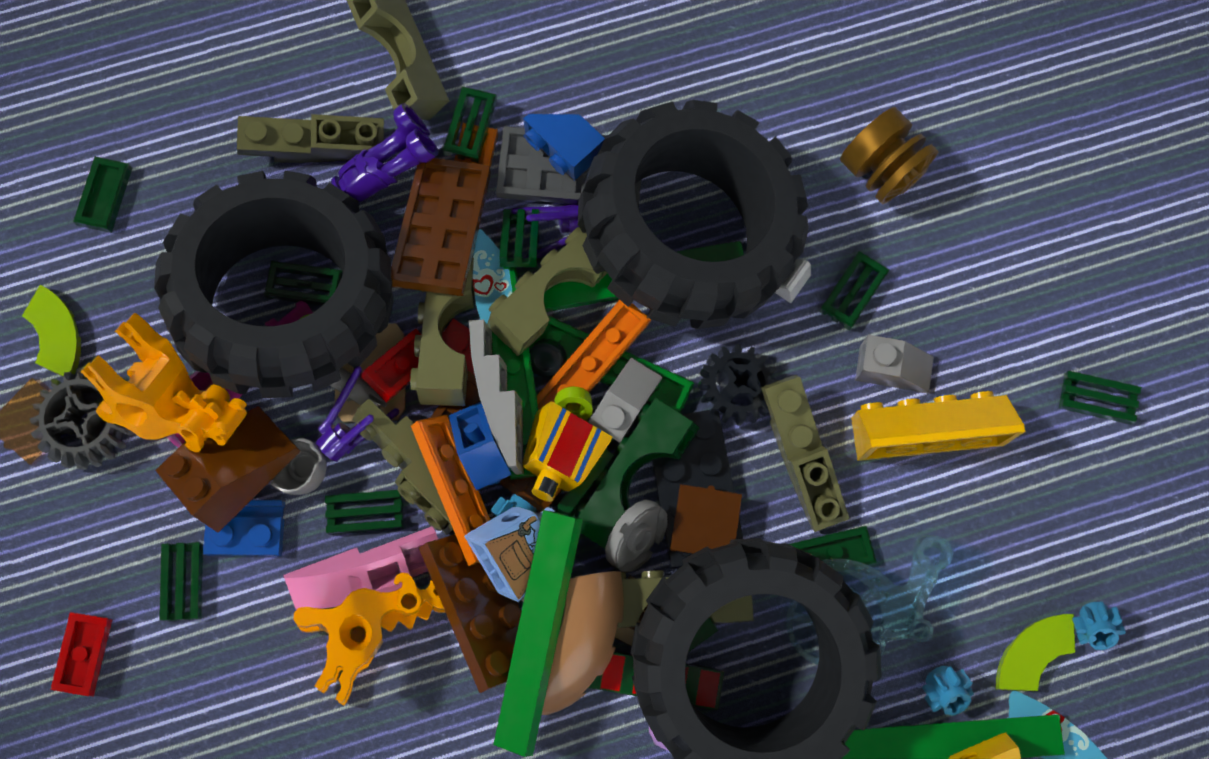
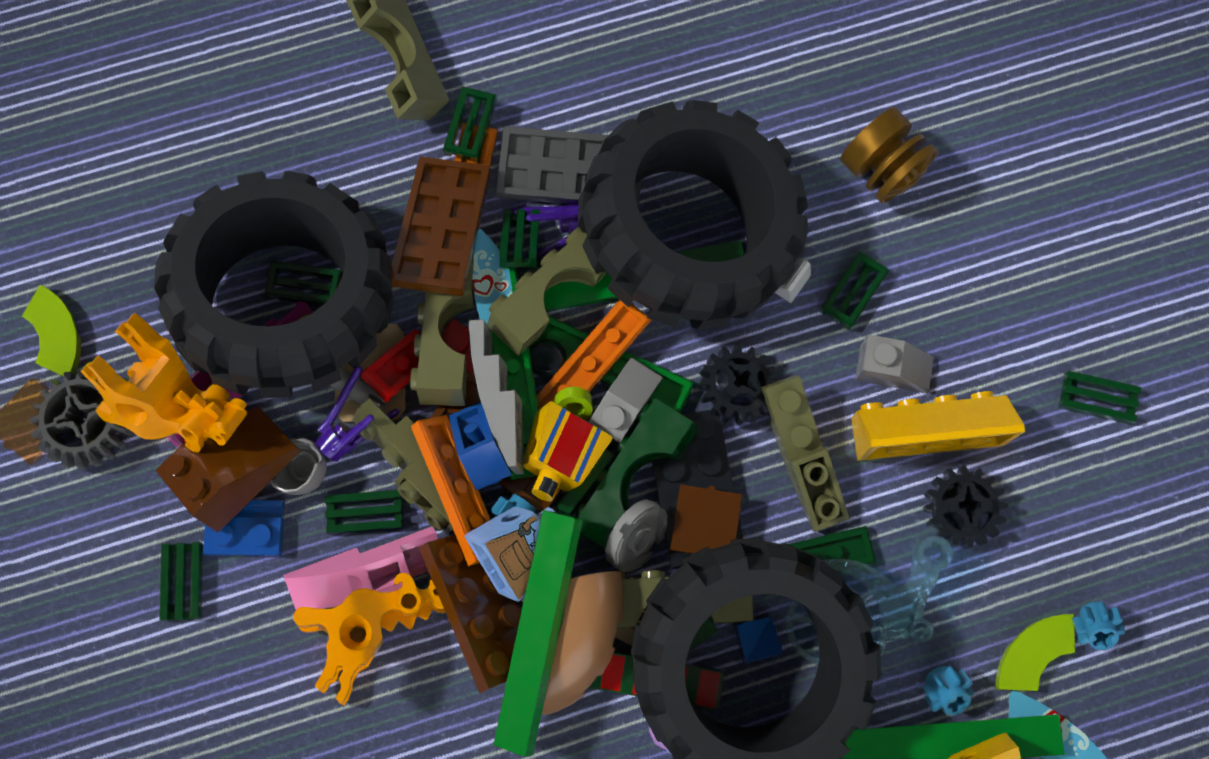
(81, 654): red plate -> none
(103, 194): dark green tile -> none
(306, 141): olive slope -> none
(366, 172): dark purple piece -> none
(565, 139): blue slope -> none
(757, 639): none -> blue slope
(965, 522): none -> black gear

